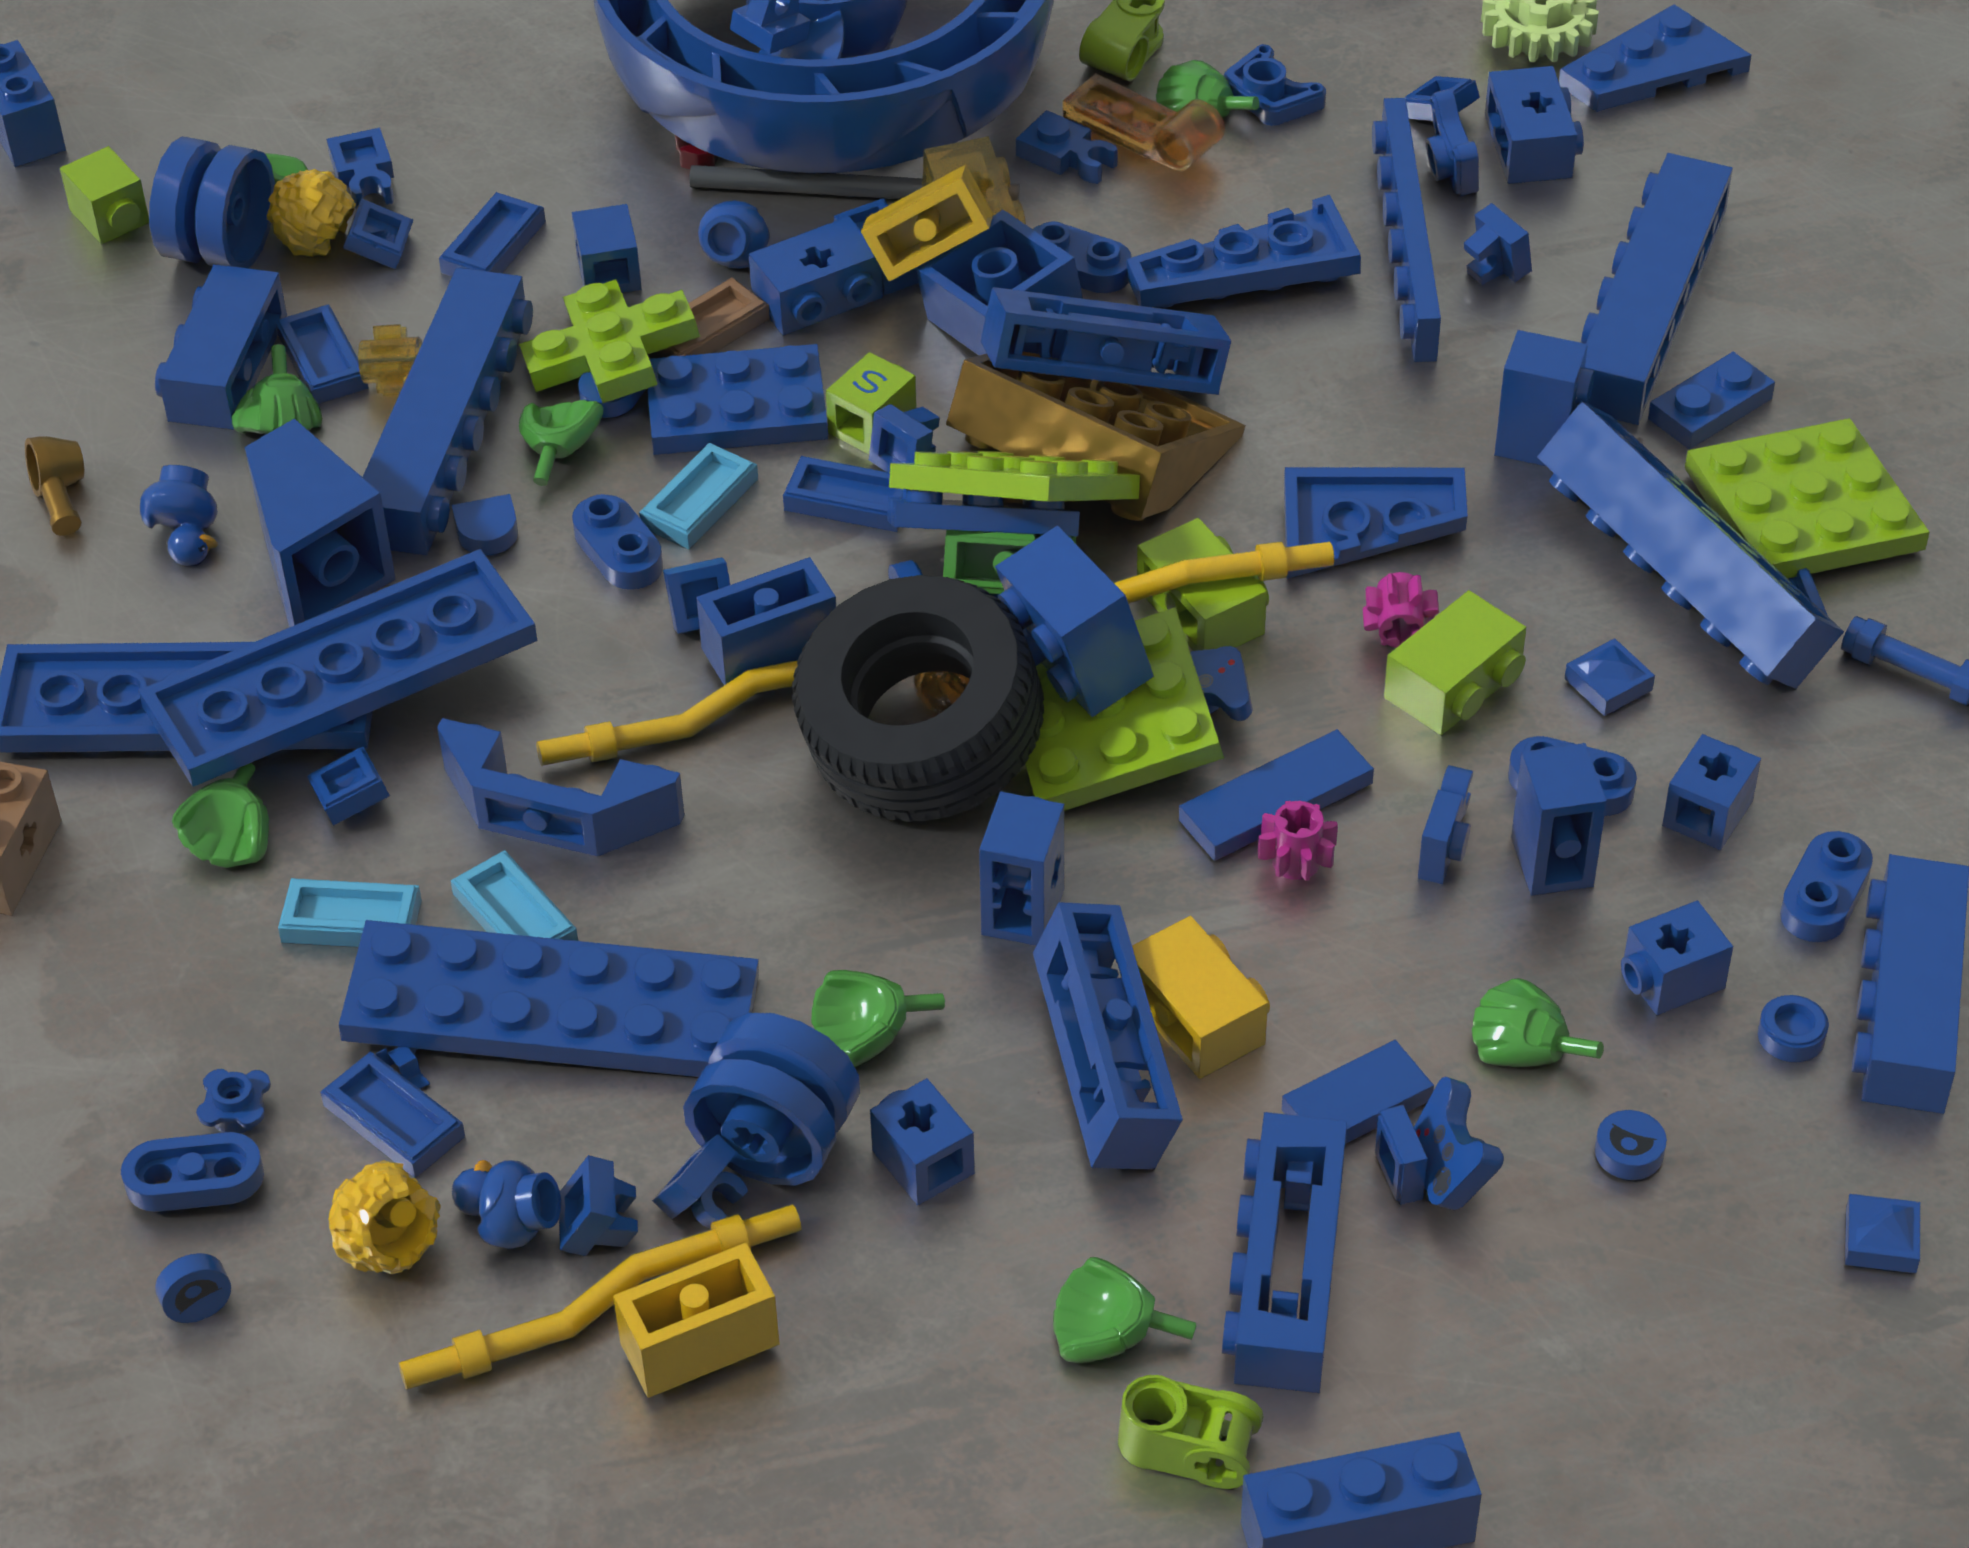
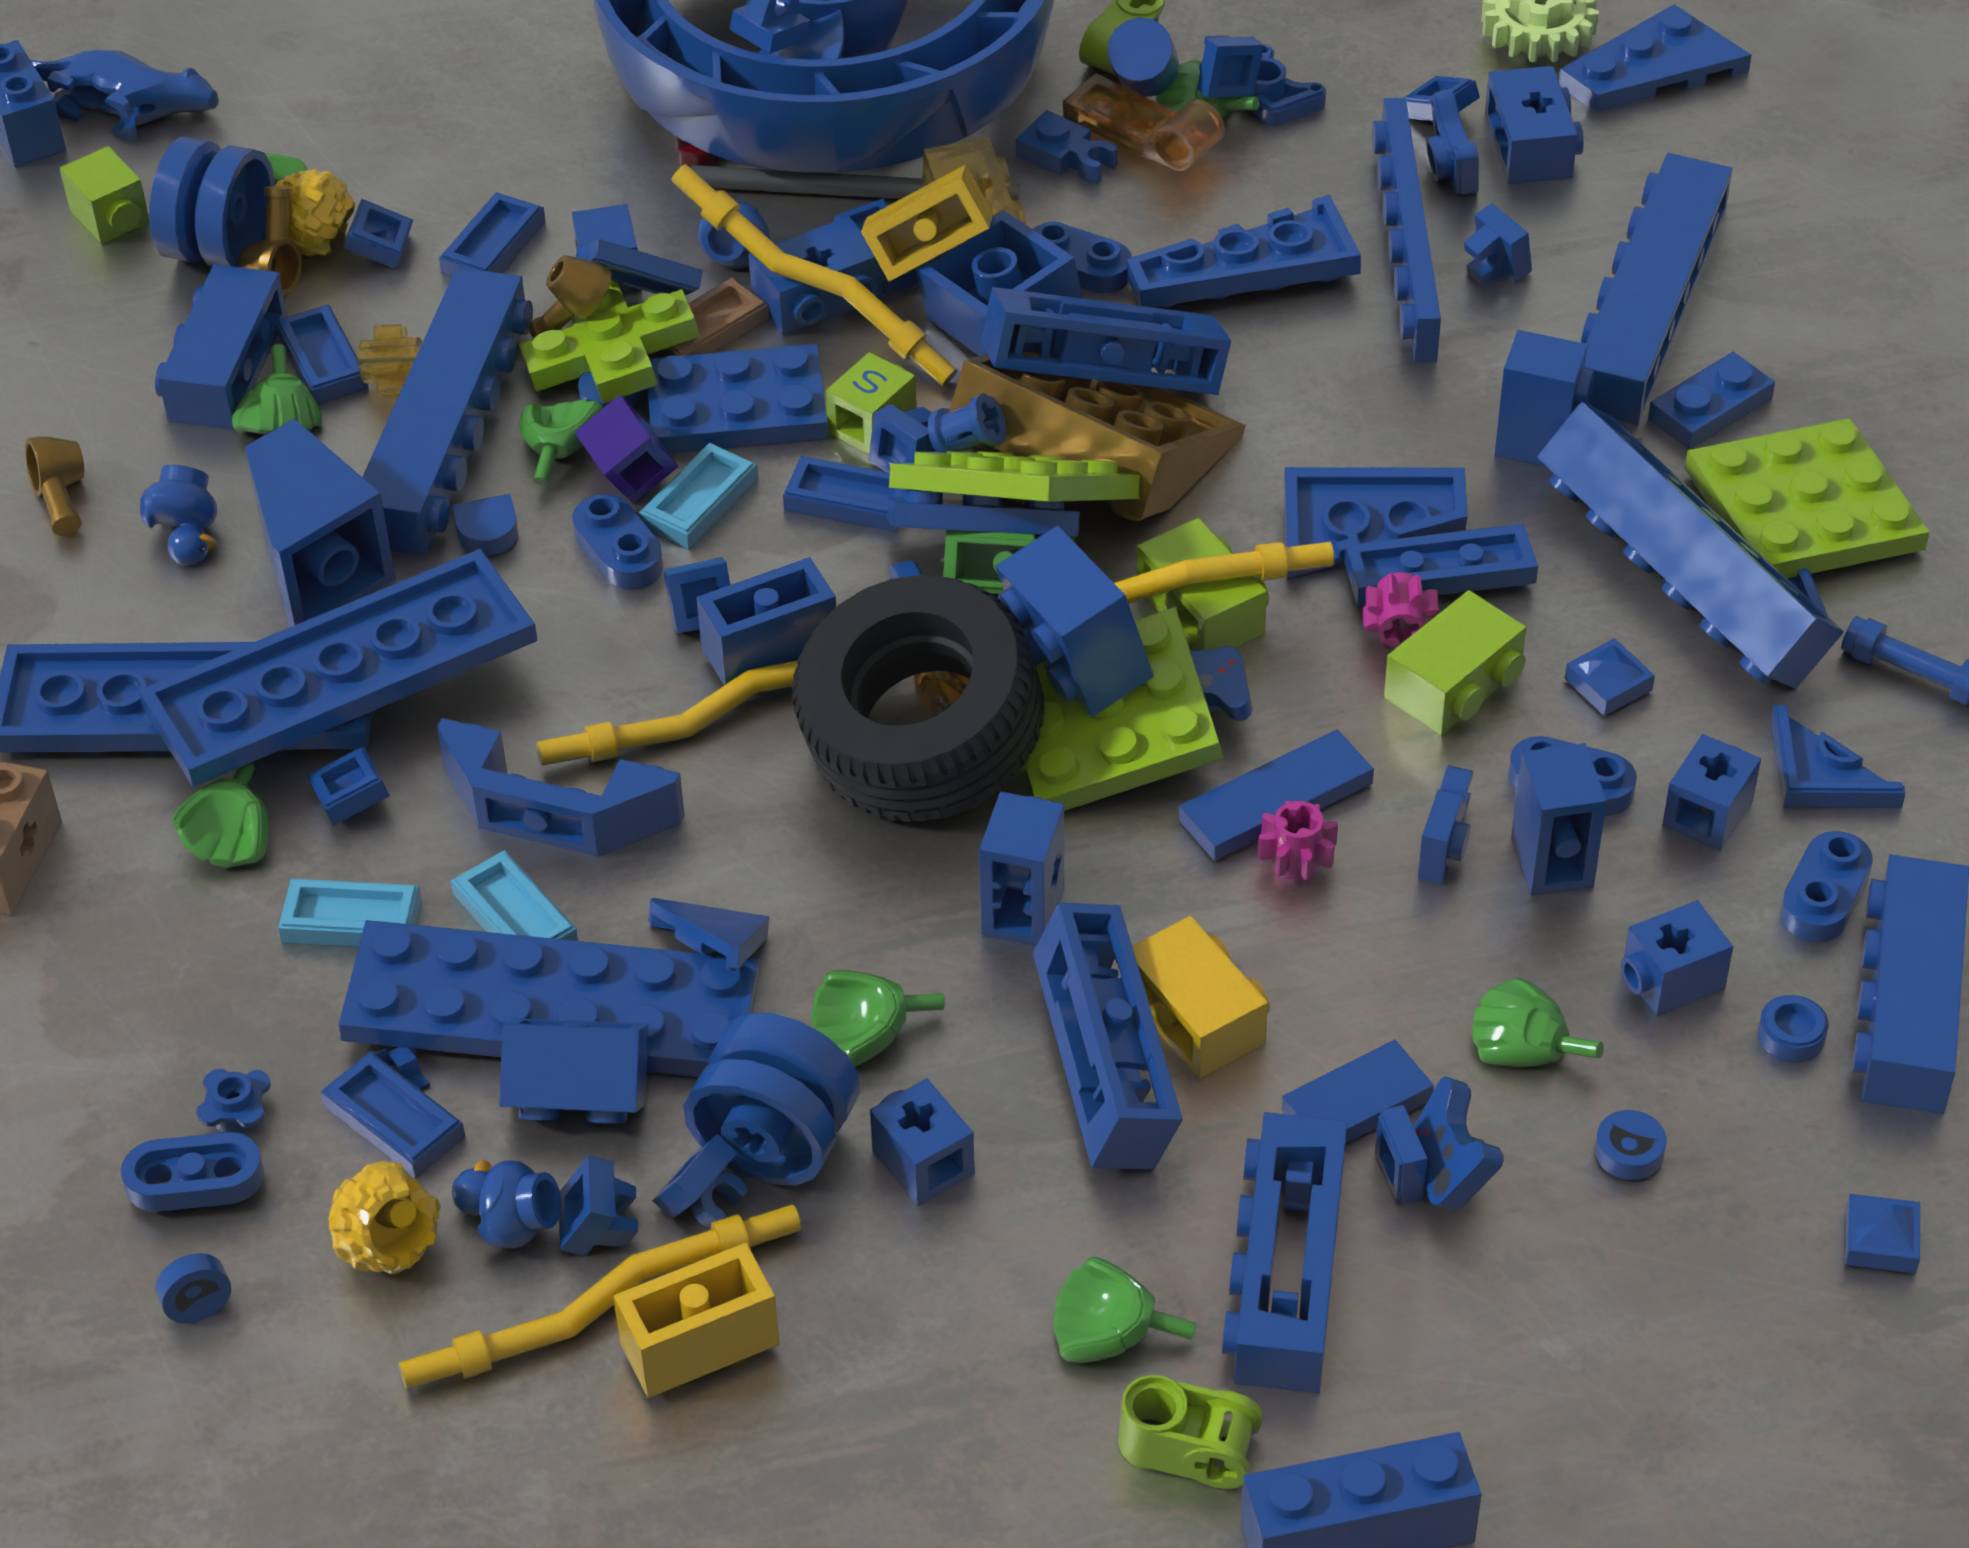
(123, 88): none -> blue animal
(276, 251): none -> pearl gold bar
(363, 164): blue plate -> none
(574, 1068): none -> blue brick
(579, 290): none -> pearl gold bar
(626, 449): none -> dark purple brick
(642, 269): none -> blue tile
(711, 929): none -> blue tile
(724, 213): none -> yellow bar
(968, 425): none -> blue bush
(1143, 56): none -> blue piece
(1229, 66): none -> blue tile
(1446, 560): none -> blue plate
(1825, 772): none -> blue tile

